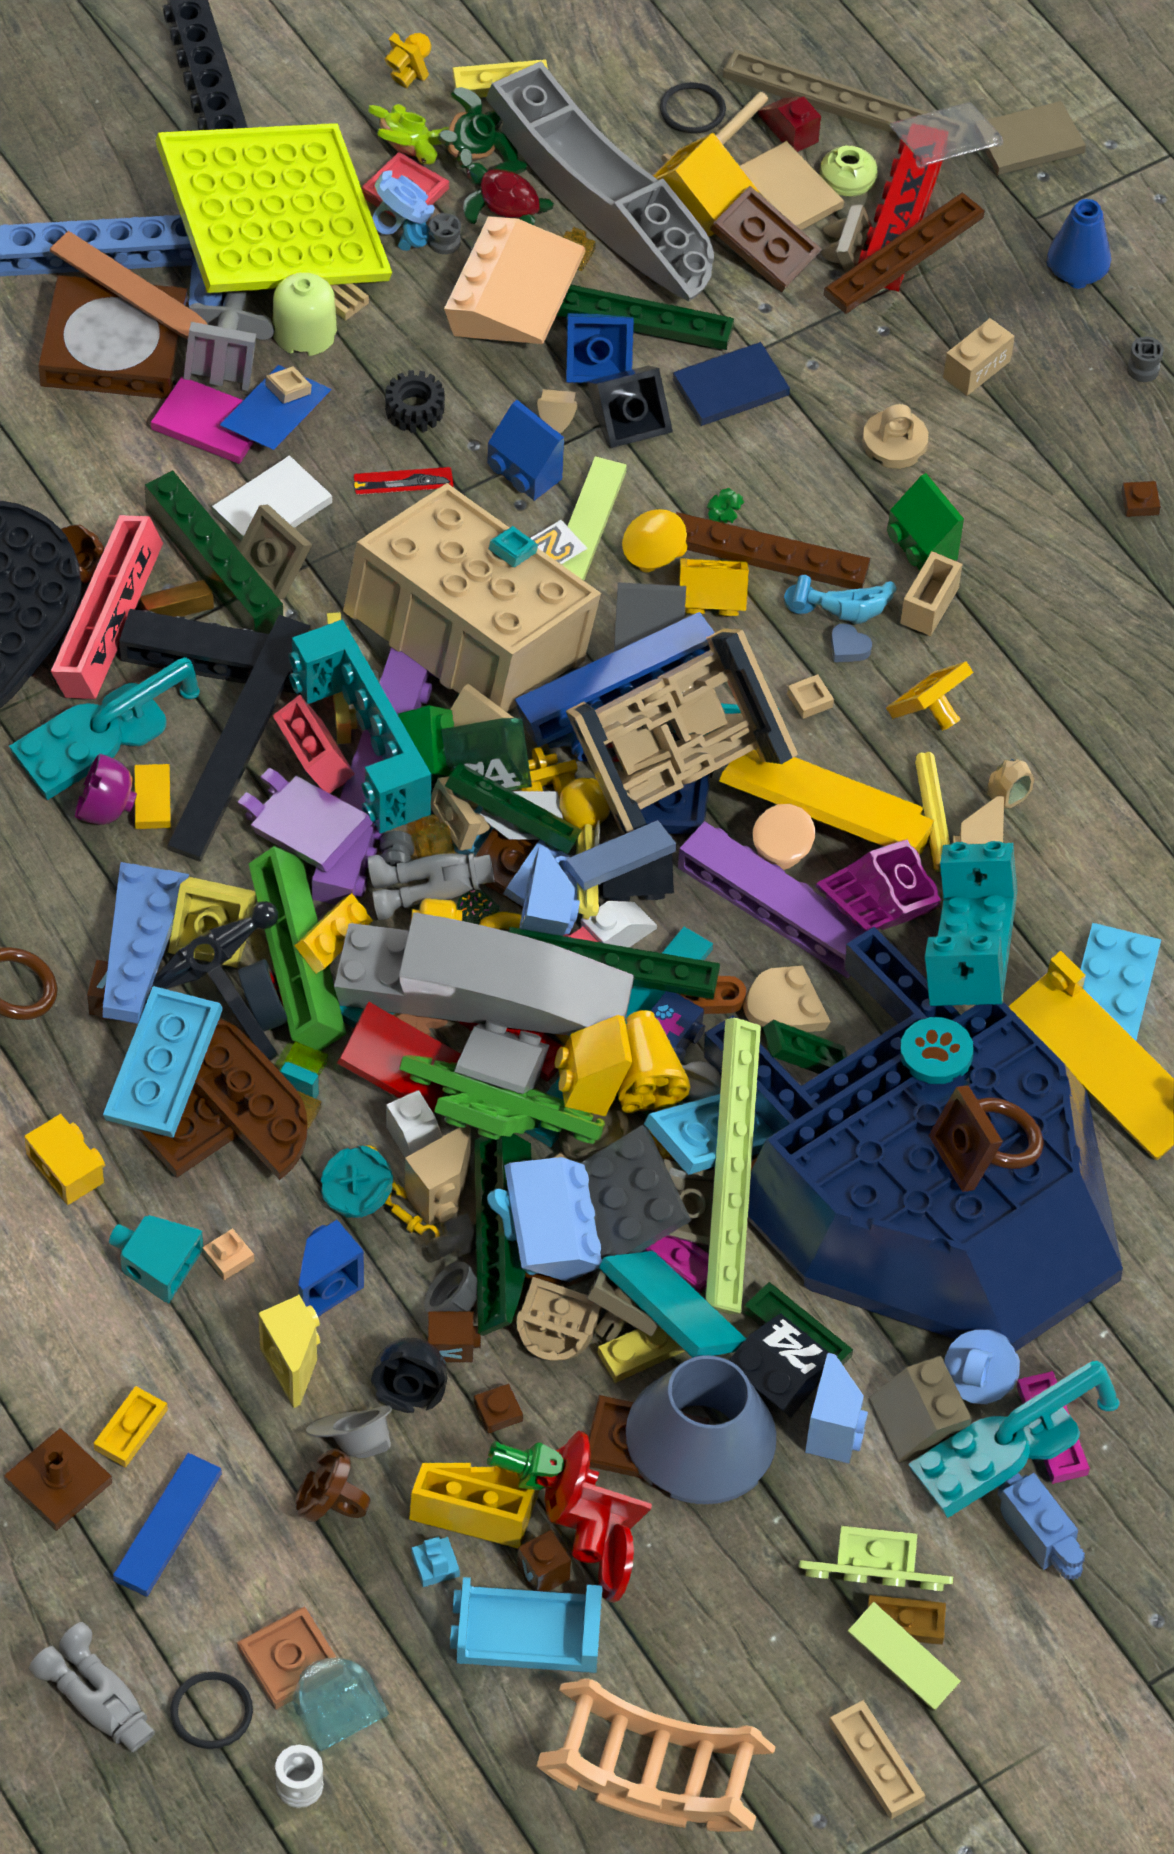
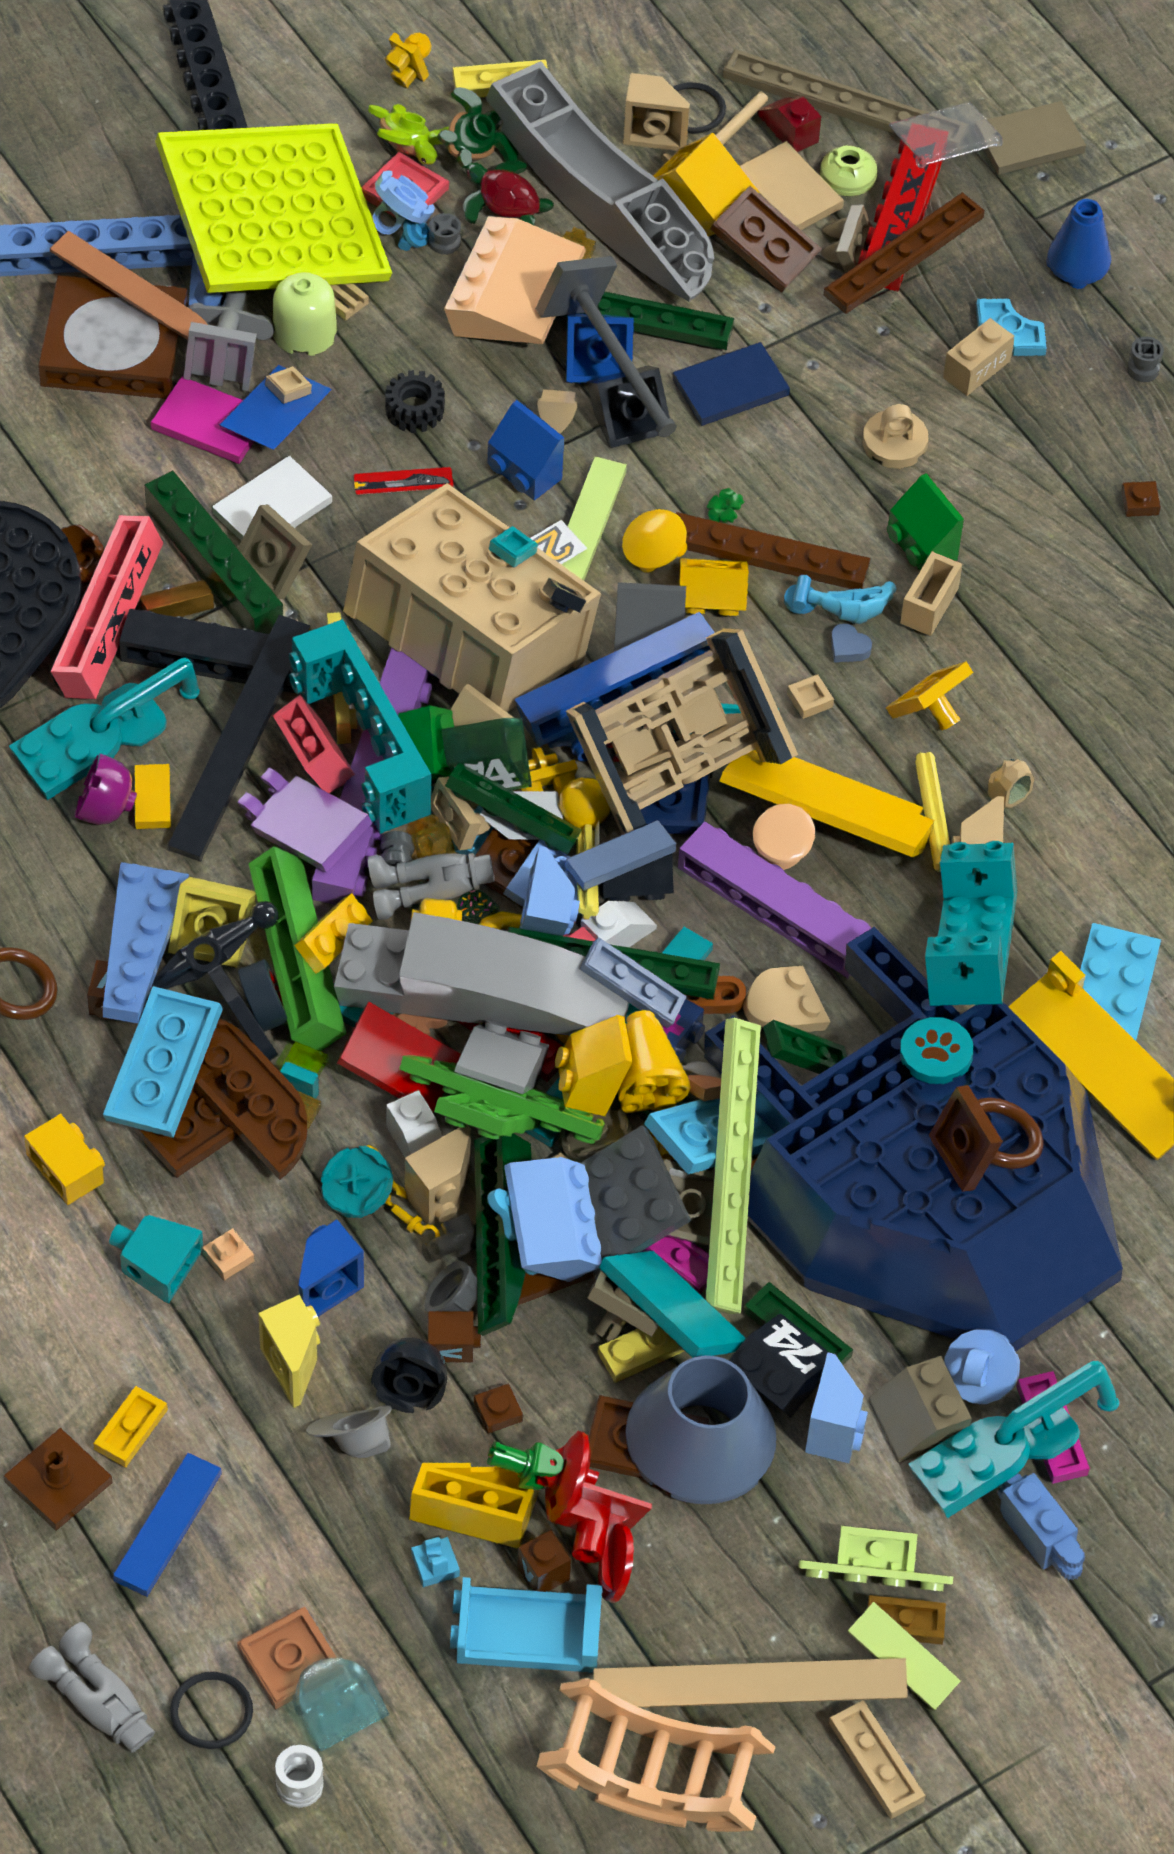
(330, 1490): reddish brown tile -> none
(556, 1321): tan slope -> none
(563, 597): none -> black plate
(578, 288): none -> dark grey tile
(632, 982): none -> sand blue tile
(655, 114): none -> tan slope
(705, 1087): none -> nougat tile
(757, 1682): none -> tan tile
(882, 888): magenta slope -> none
(1028, 334): none -> medium azure tile

